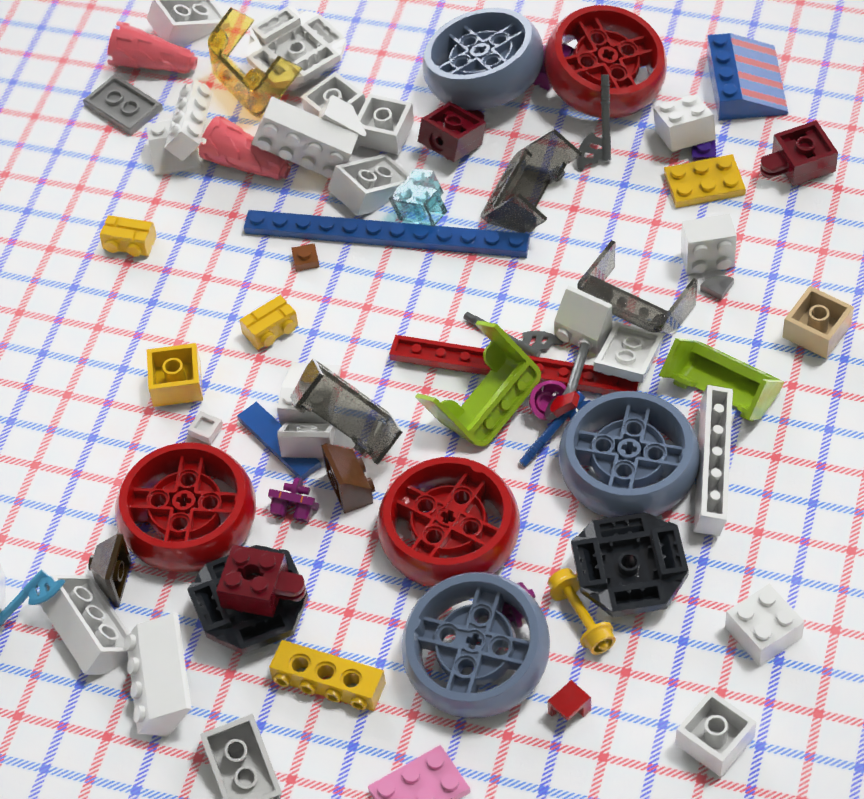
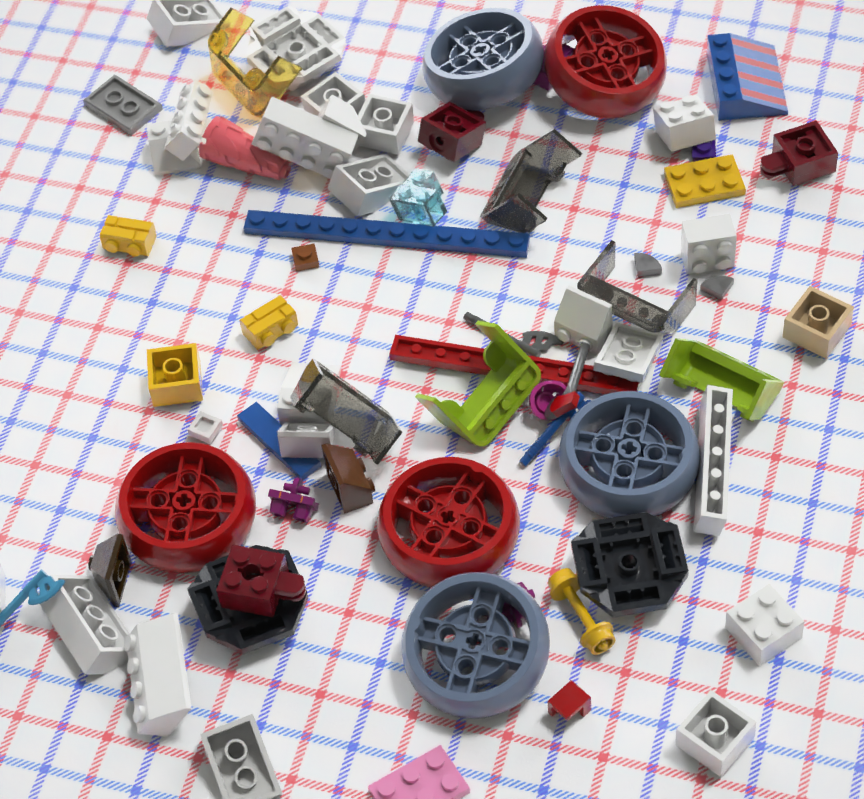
(138, 49): coral cone -> none
(319, 664): yellow brick -> none
(605, 140): dark grey piece -> none
(646, 265): none -> flat silver tile

